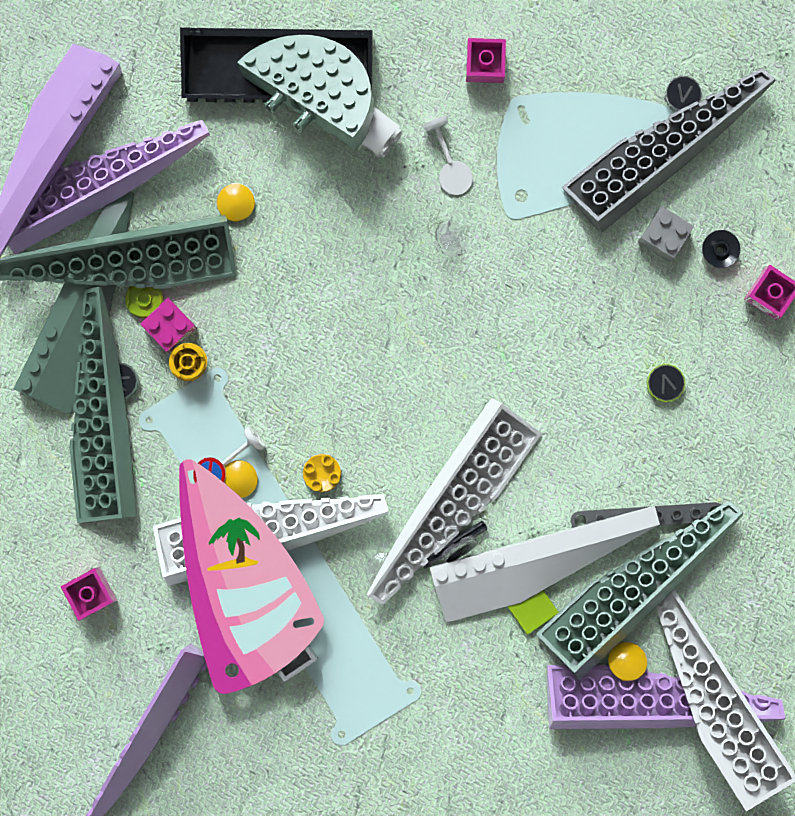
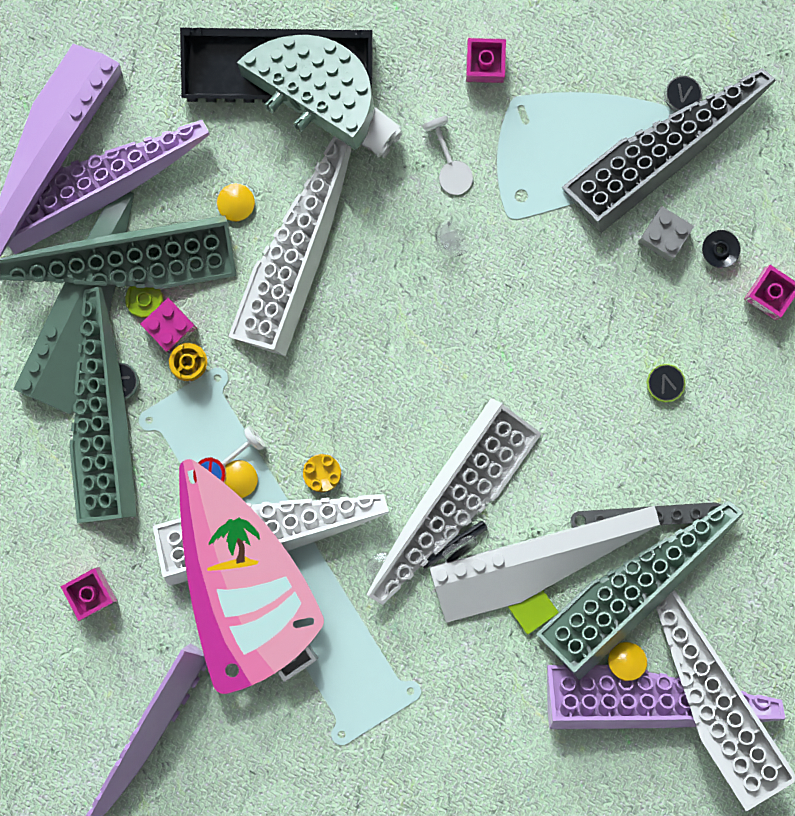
(291, 261): none -> white wedge

